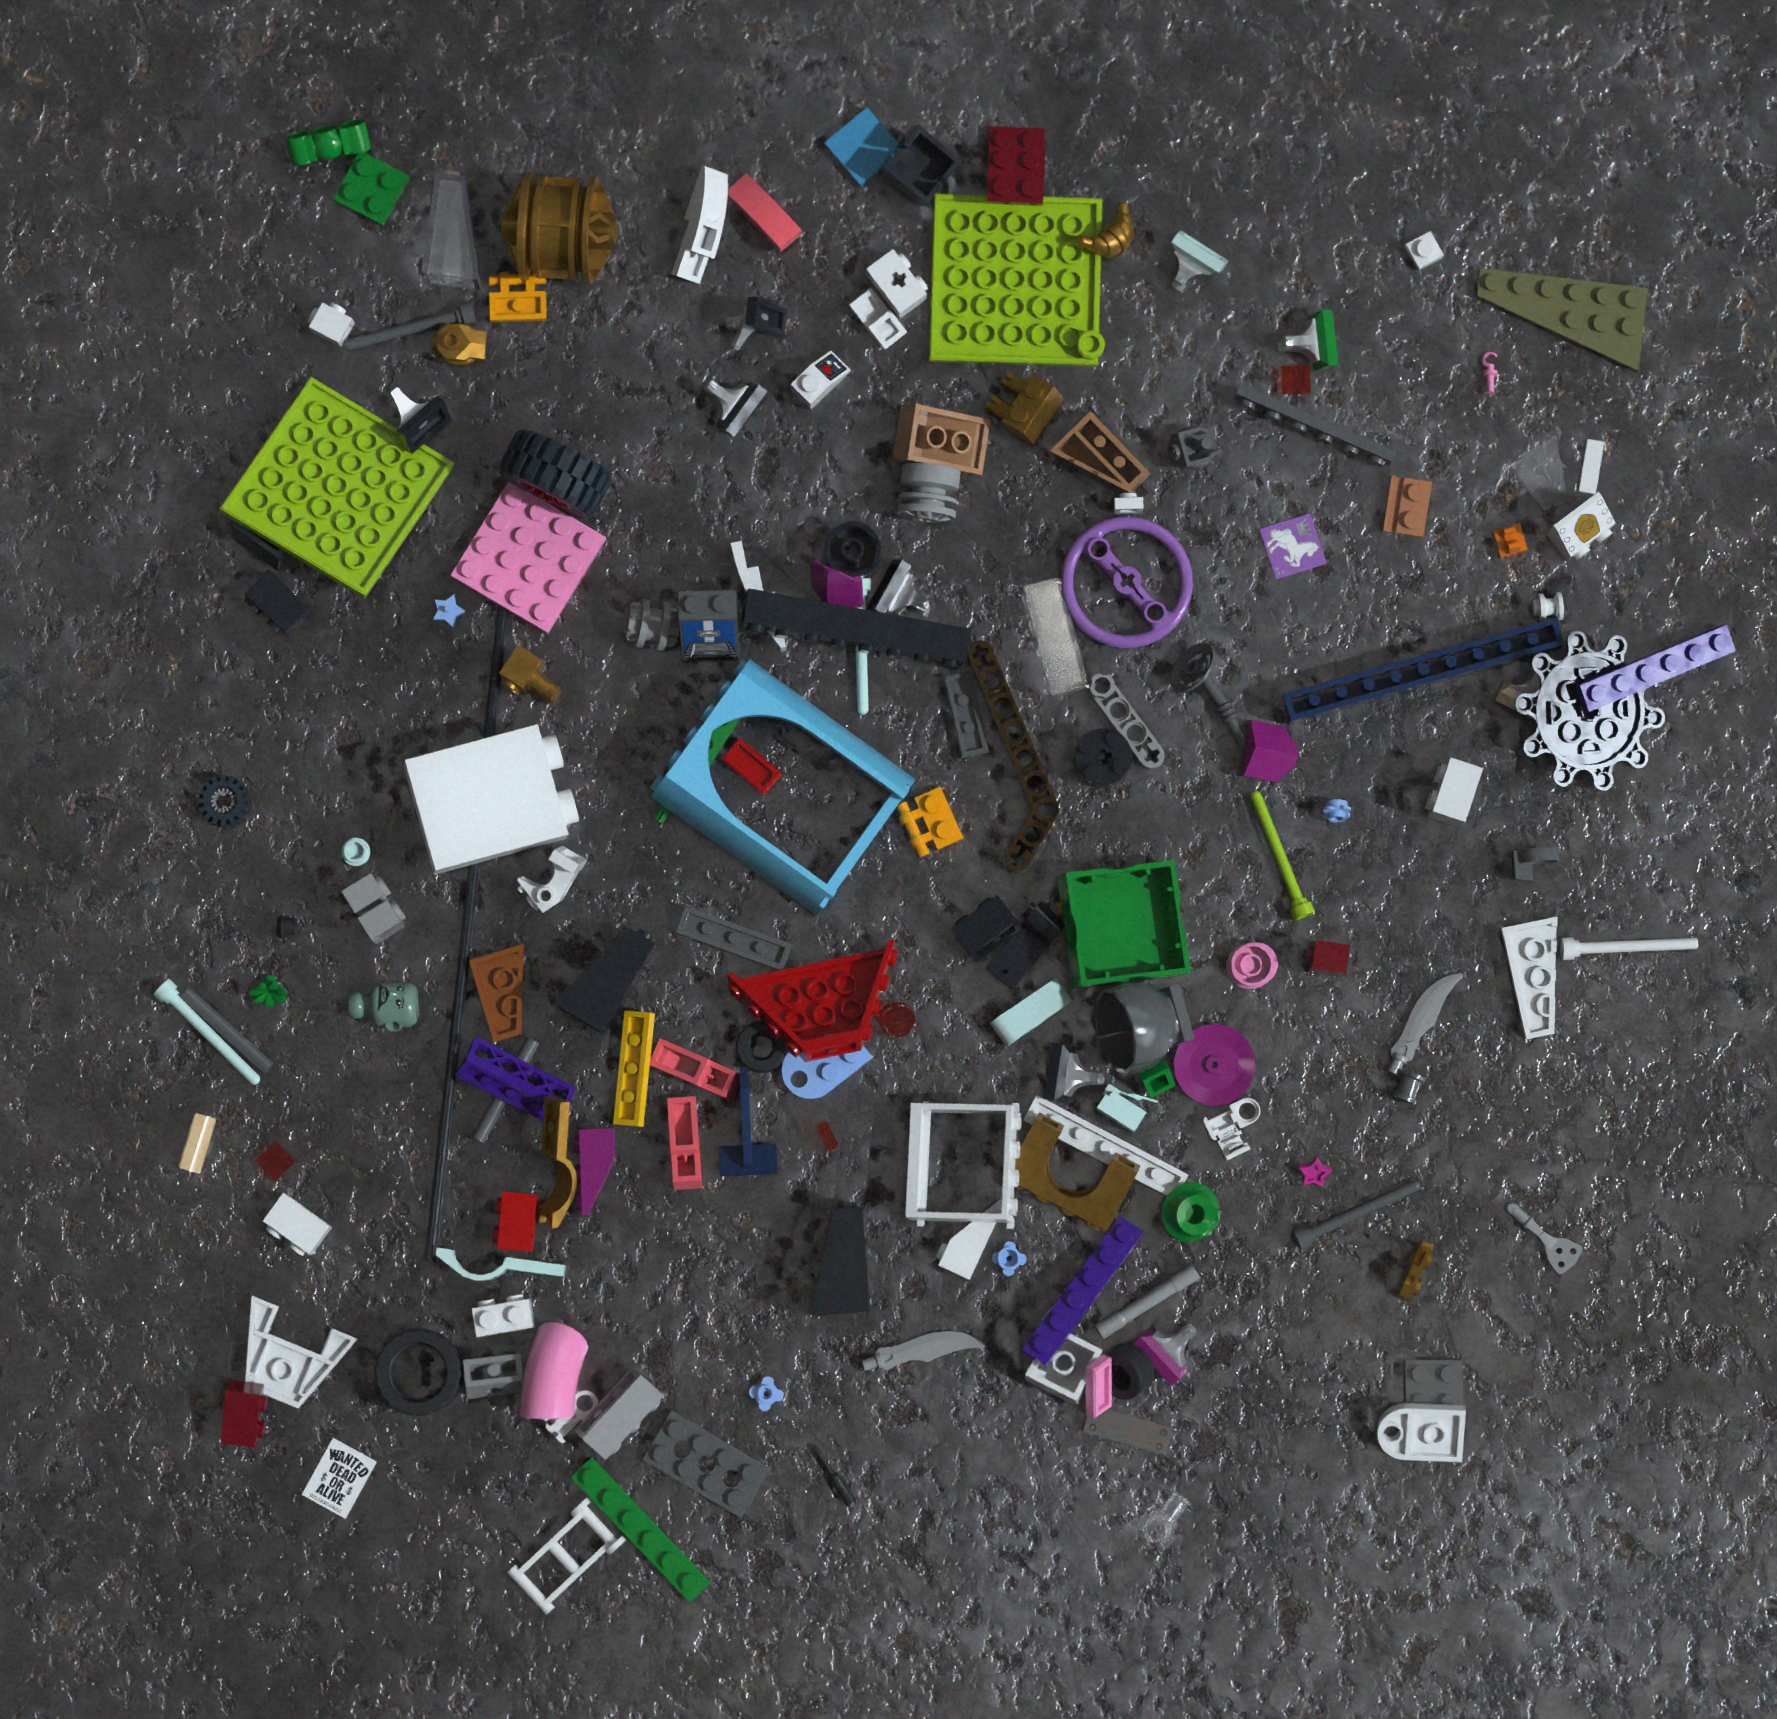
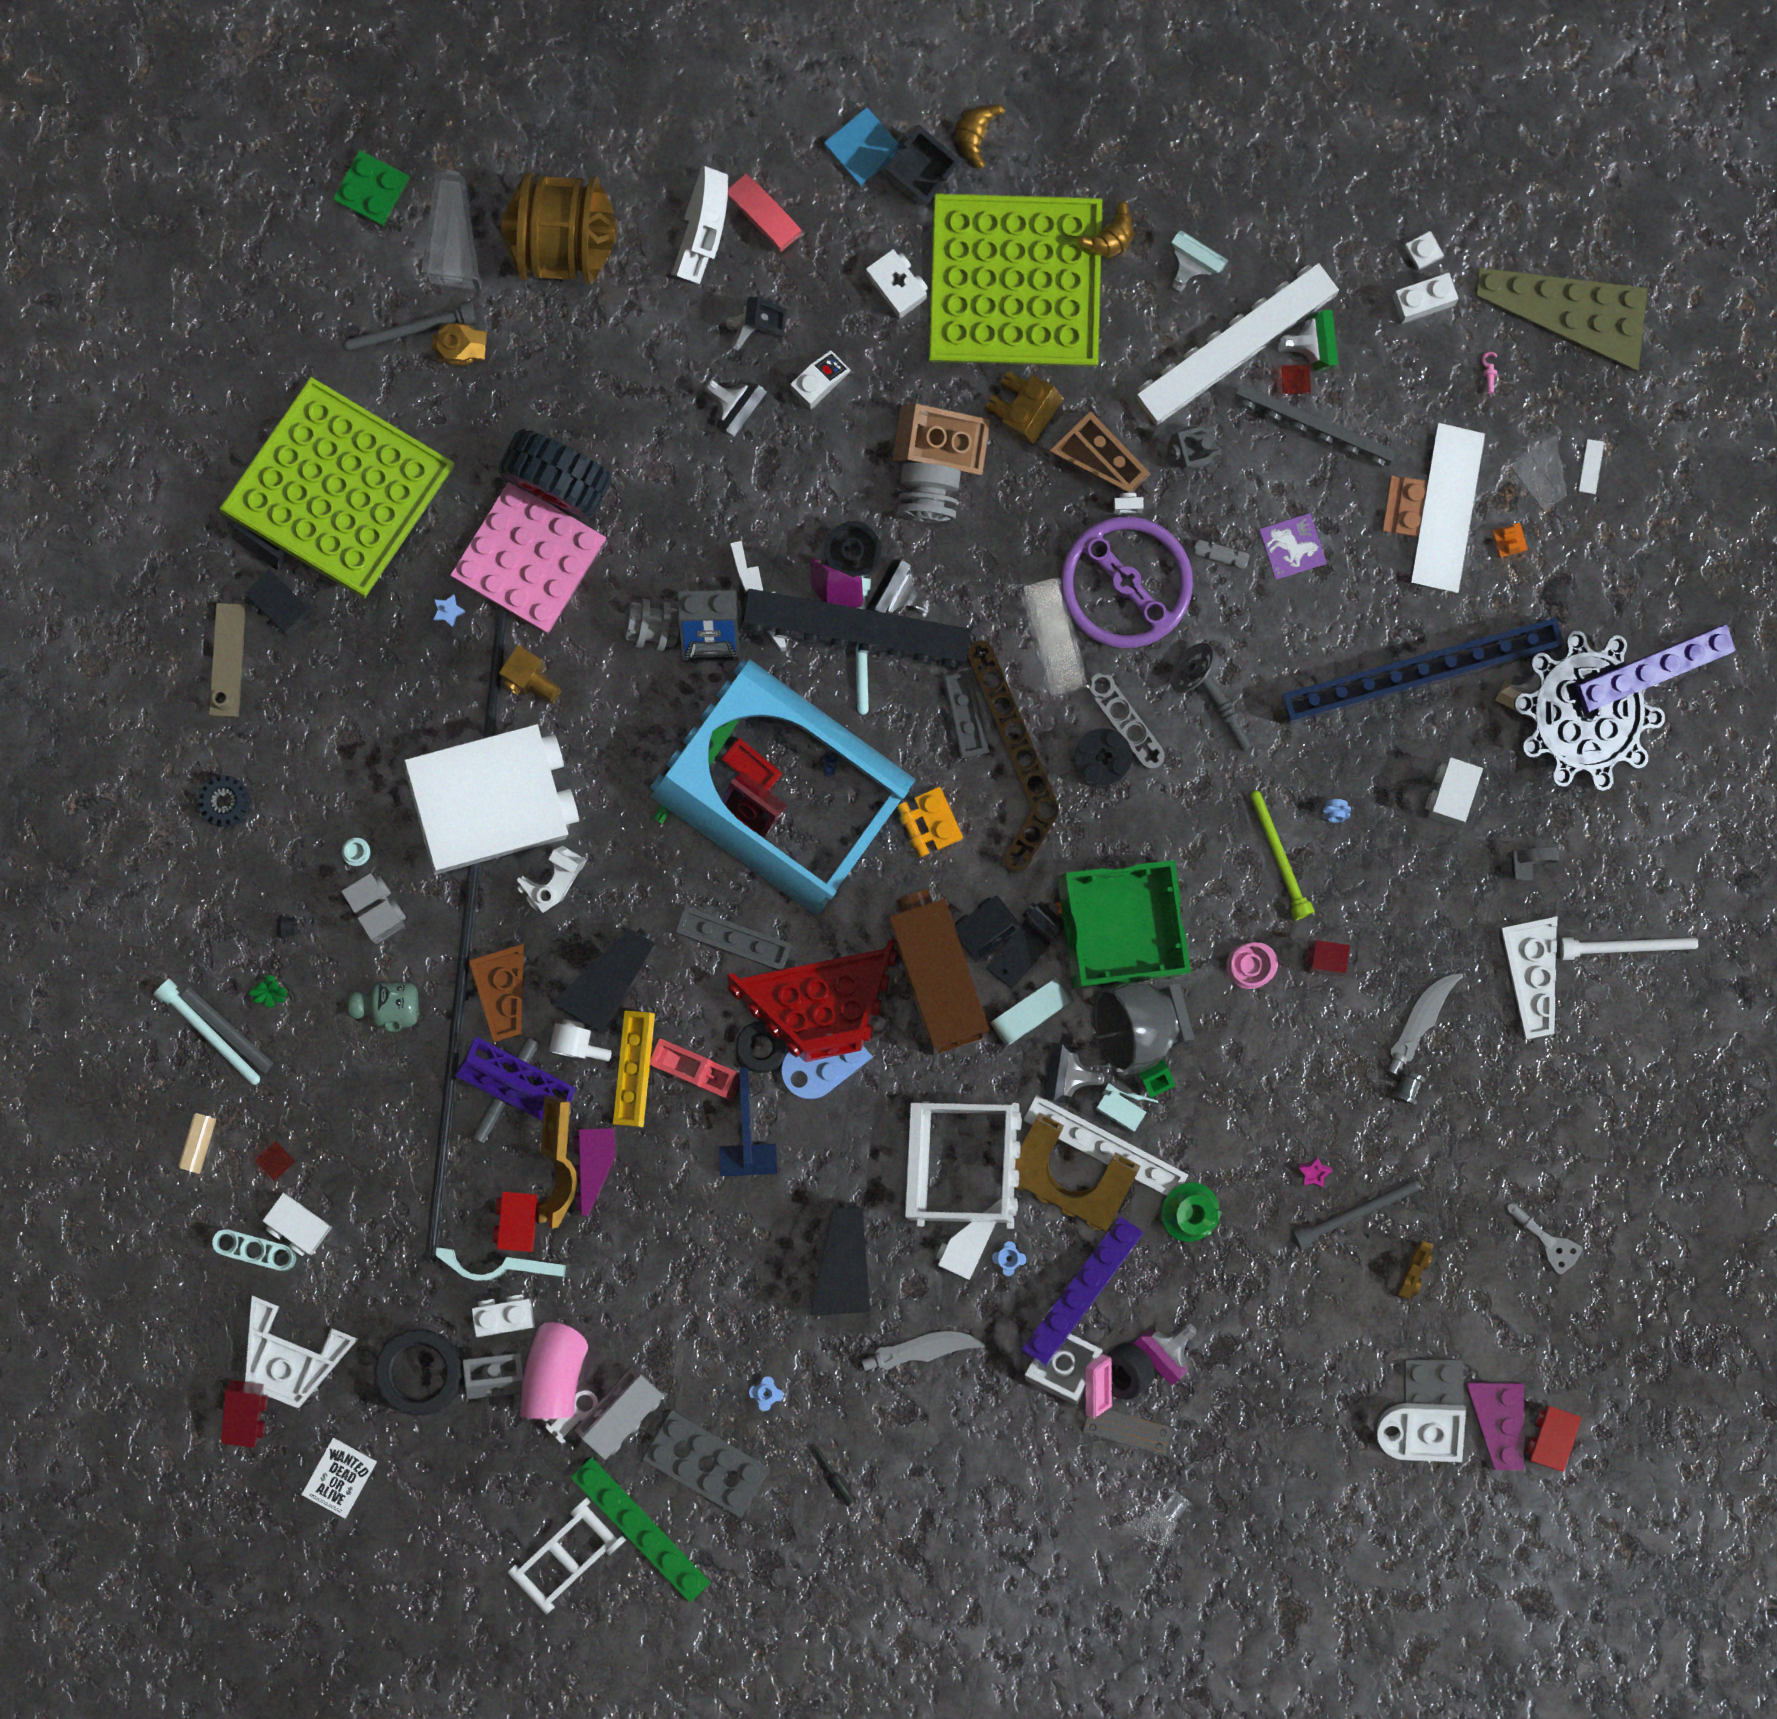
(227, 660): none -> dark tan piece
(240, 1246): none -> light aqua beam
(328, 142): green piece -> none
(331, 323): white brick -> none
(418, 421): black piece -> none
(517, 306): light orange plate -> none
(573, 1041): none -> white piece
(684, 1143): coral slope -> none
(753, 804): none -> dark red slope
(827, 1136): clear red tile -> none
(830, 764): none -> dark blue piece
(877, 318): white slope -> none
(899, 1010): clear red plate -> none
(937, 972): none -> reddish brown brick
(972, 130): none -> pearl gold piece
(1016, 166): dark red bracket -> none
(1090, 345): lime tile -> none
(1120, 1318): light grey piece -> none
(1221, 554): none -> light grey axle
(1227, 1130): white piece -> none
(1233, 1059): magenta piece -> none
(1237, 344): none -> white brick
(1268, 752): magenta slope -> none
(1425, 298): none -> white brick
(1448, 507): none -> white sticker
(1501, 1421): none -> magenta wing
(1552, 606): white wheel -> none
(1553, 1438): none -> red brick
(1581, 527): white slope -> none

